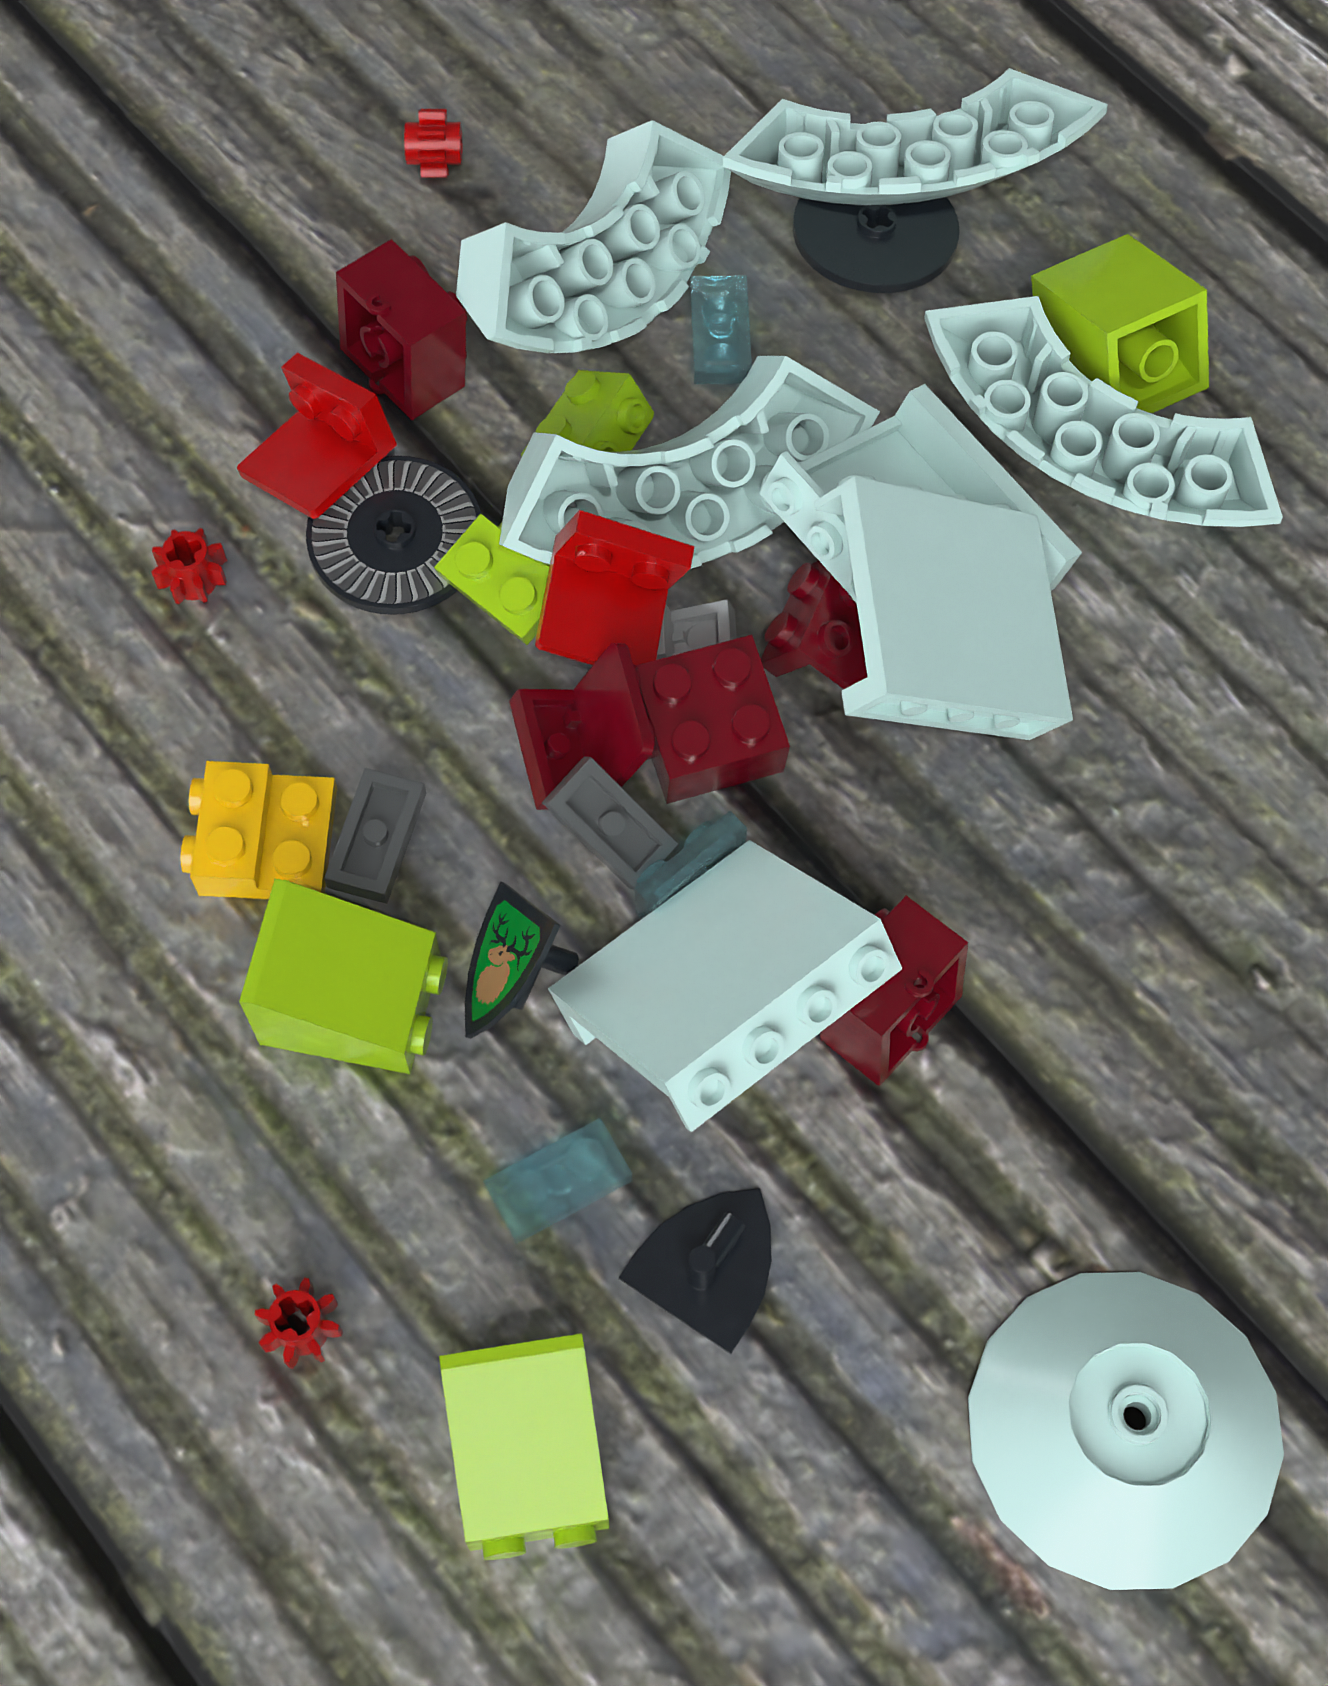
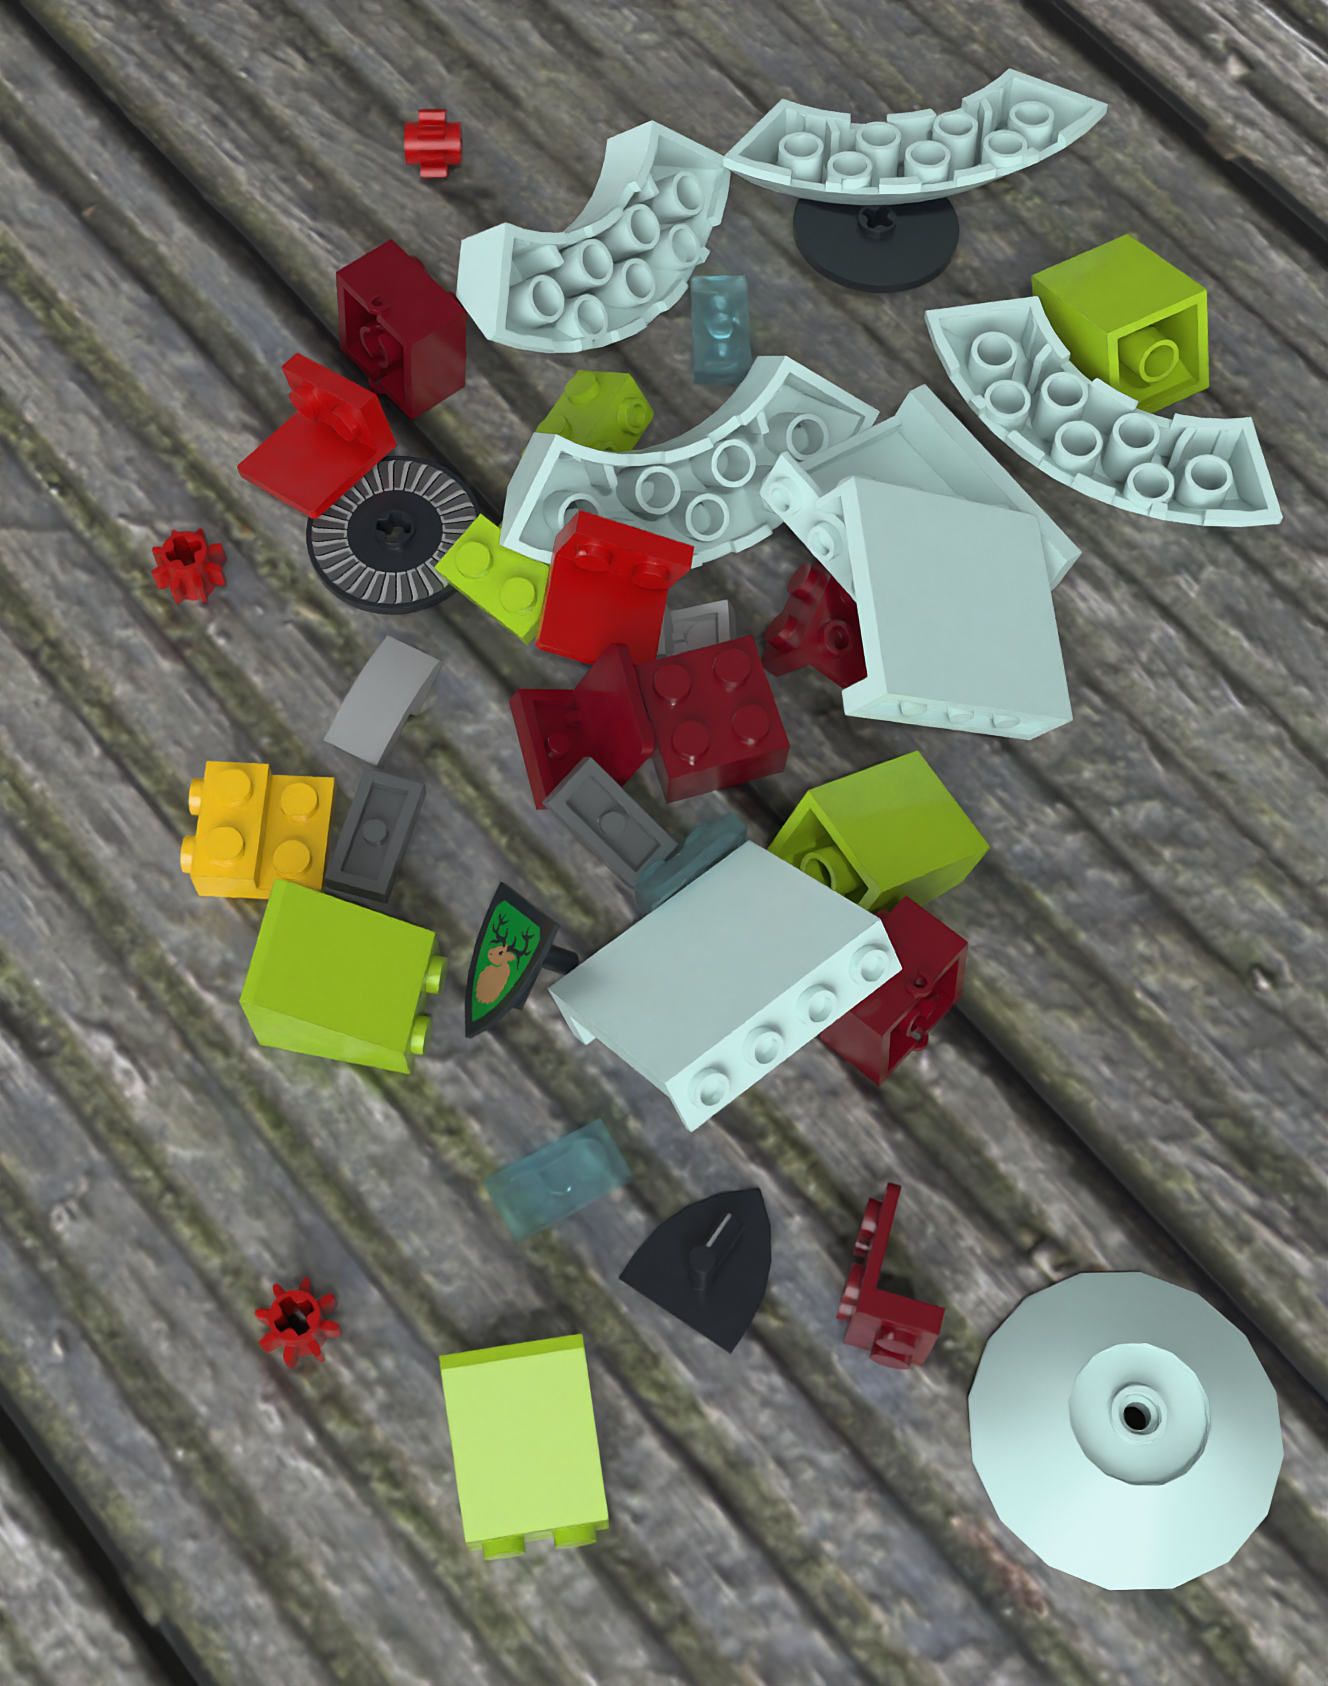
(381, 701): none -> light grey slope
(882, 835): none -> lime slope
(882, 1322): none -> dark red bracket

